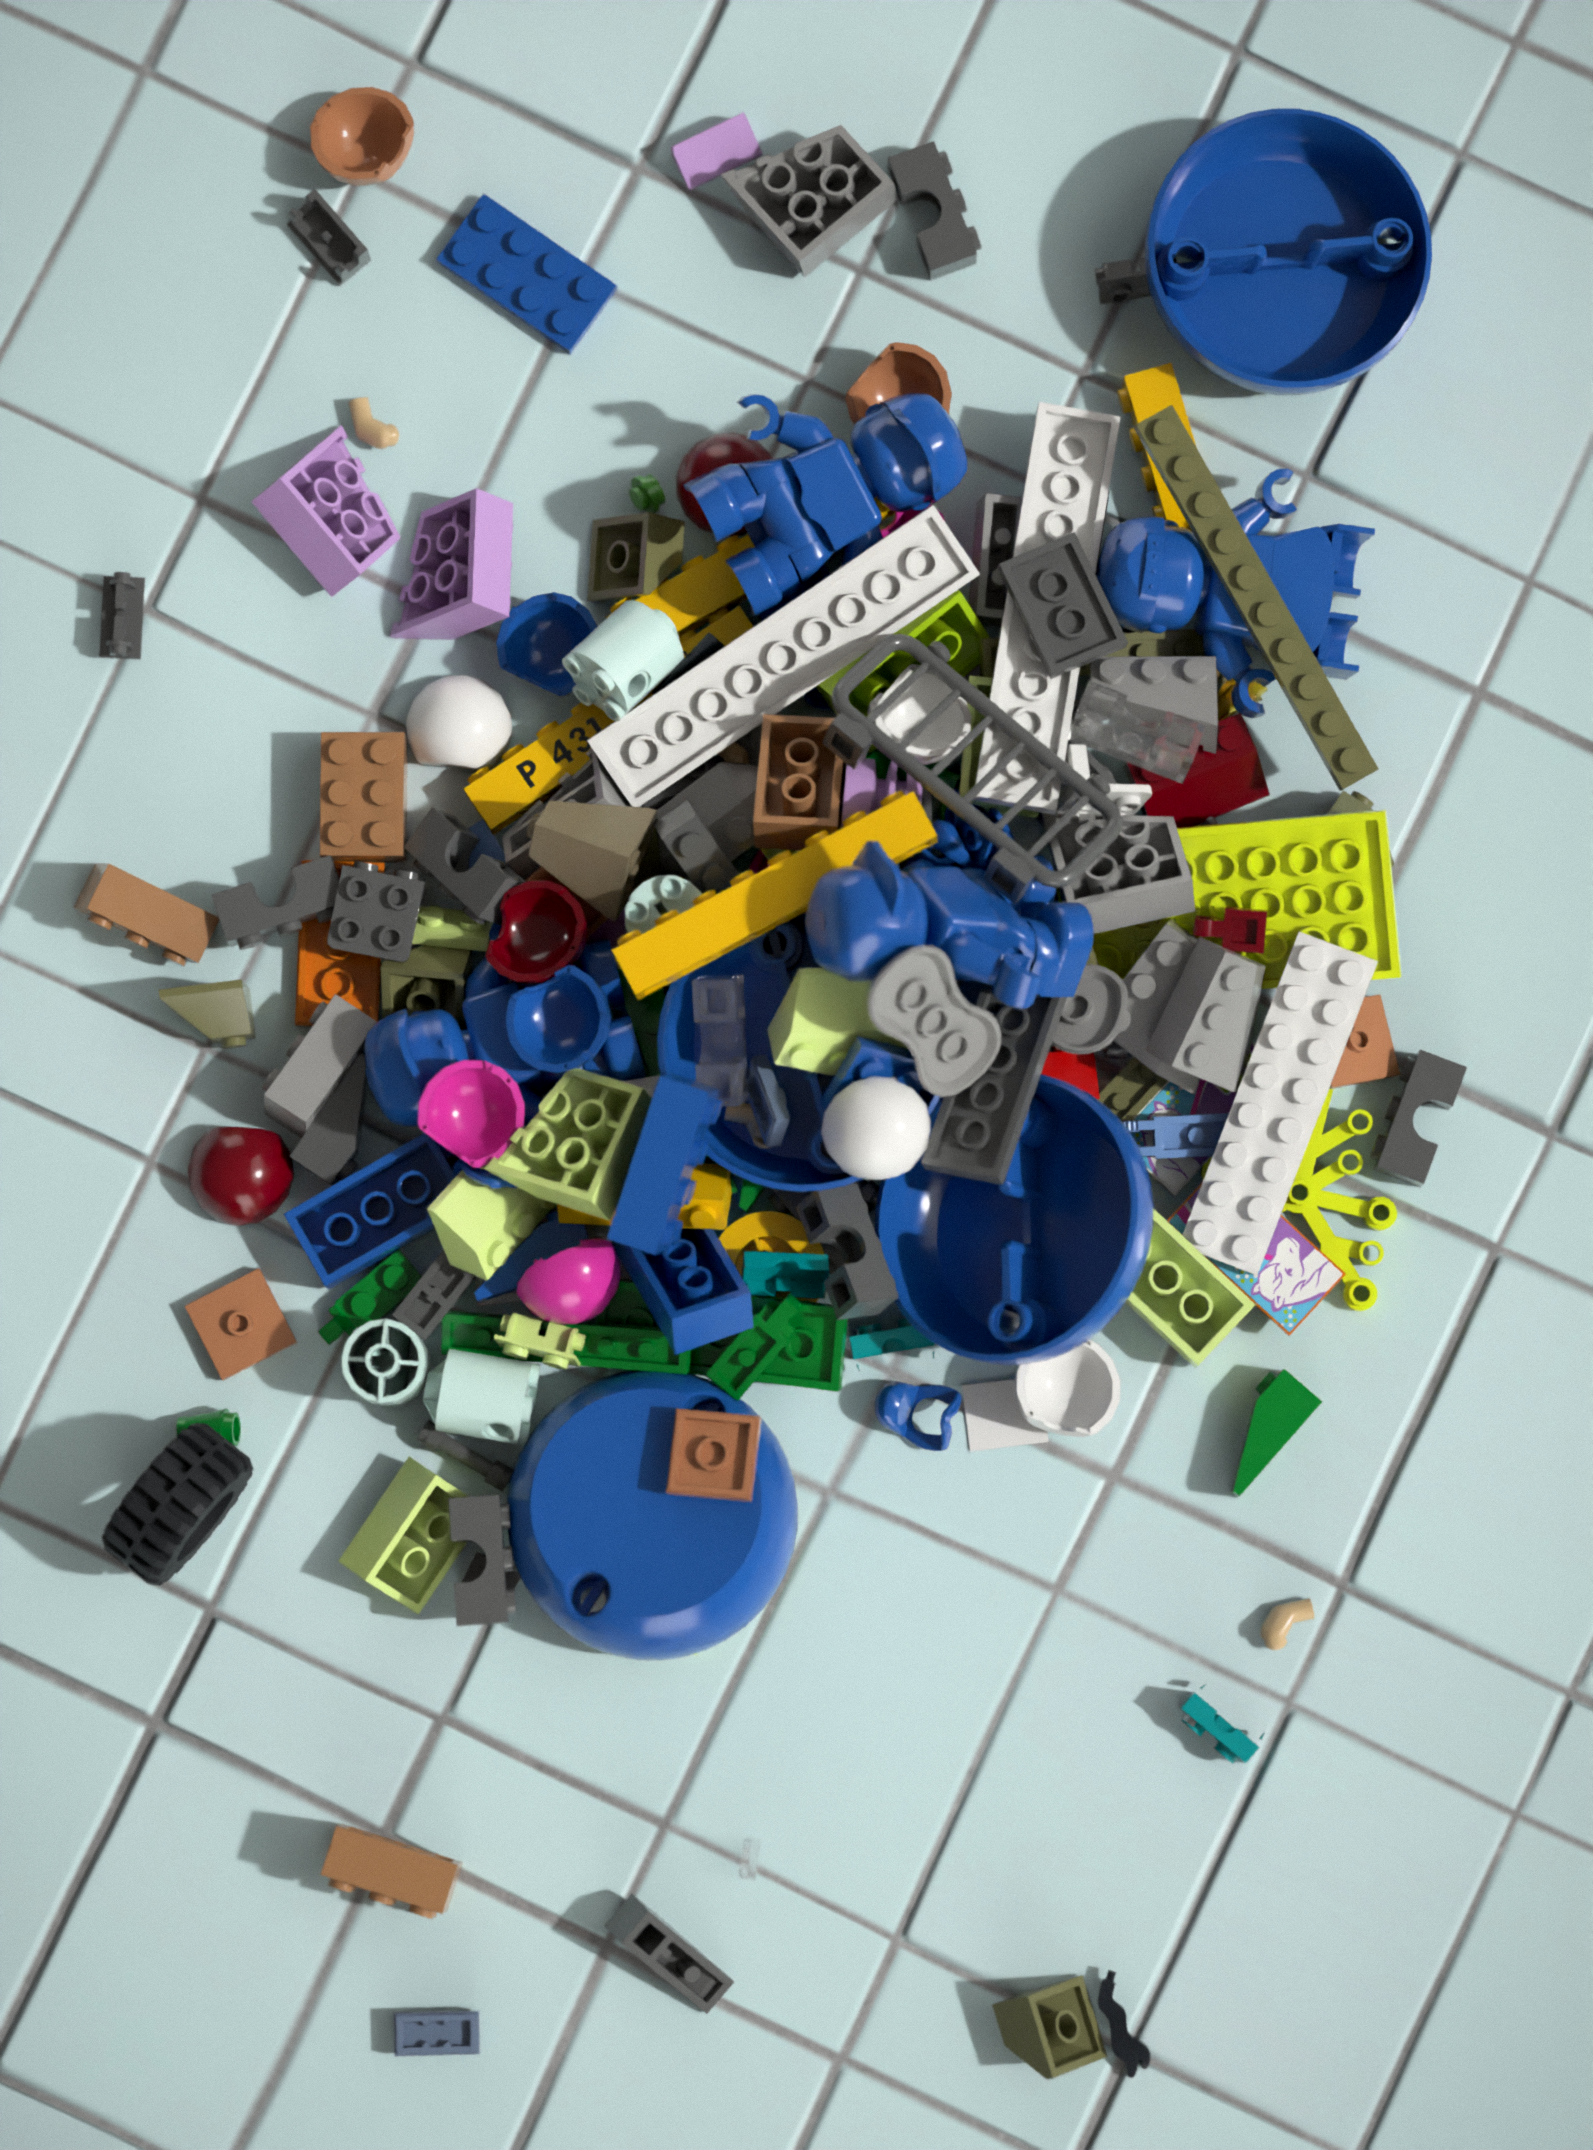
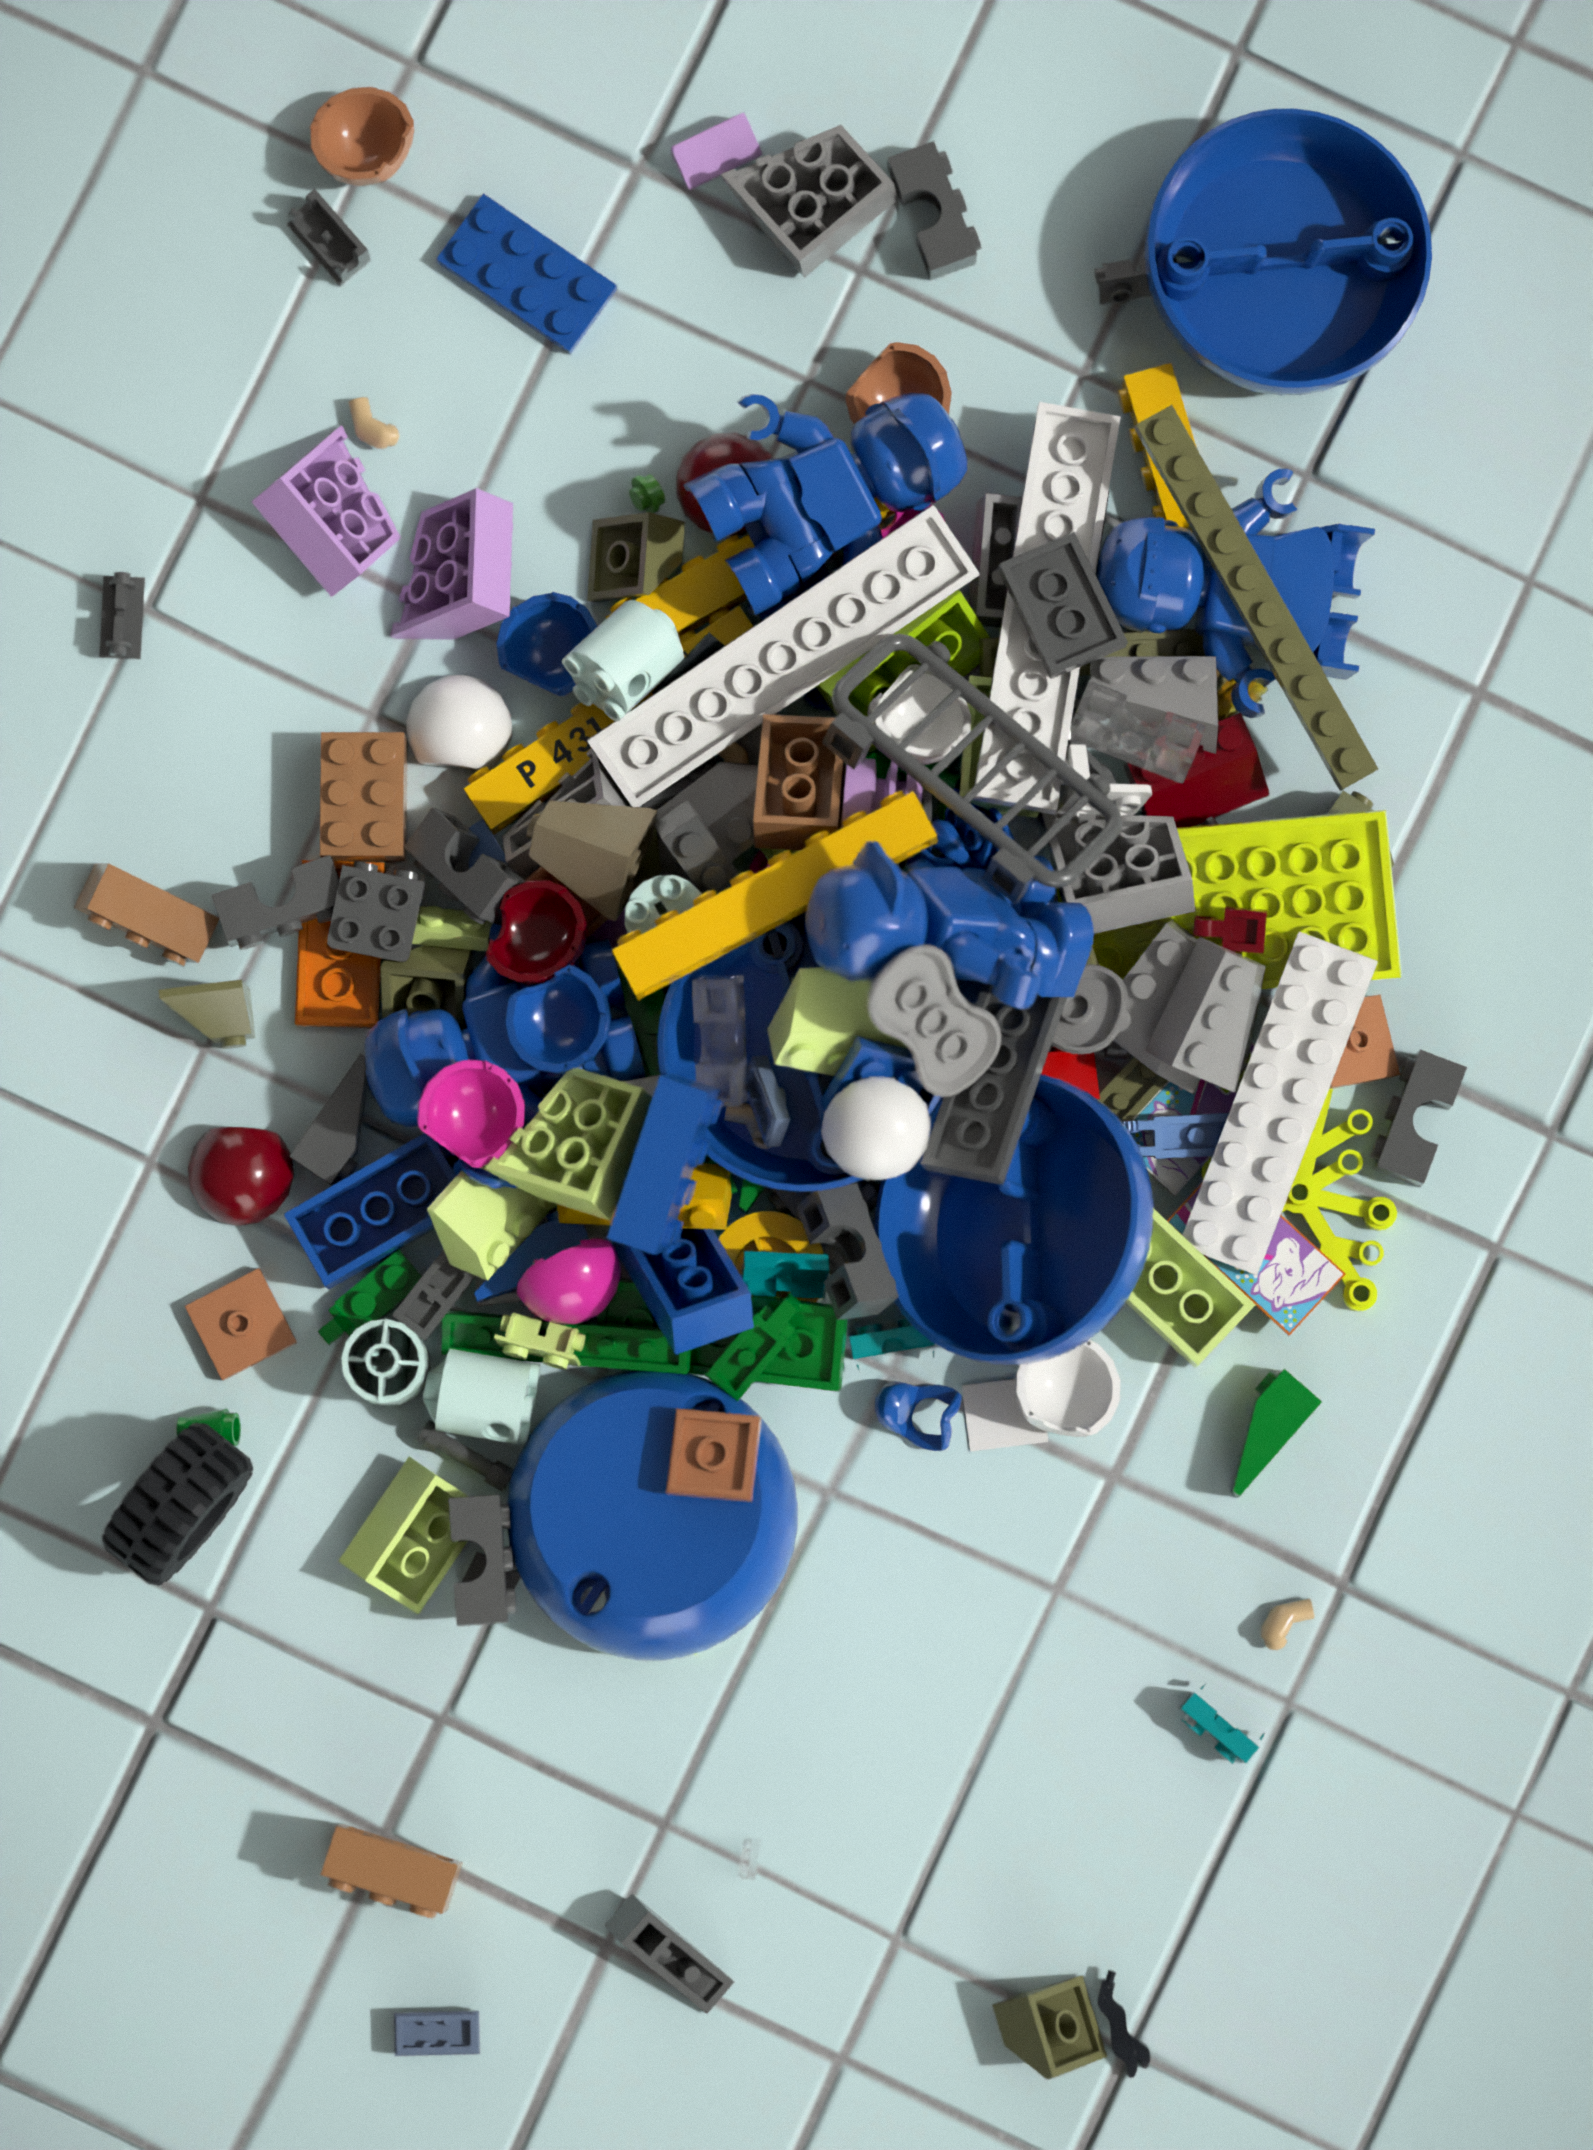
(316, 1065): light grey wedge -> none

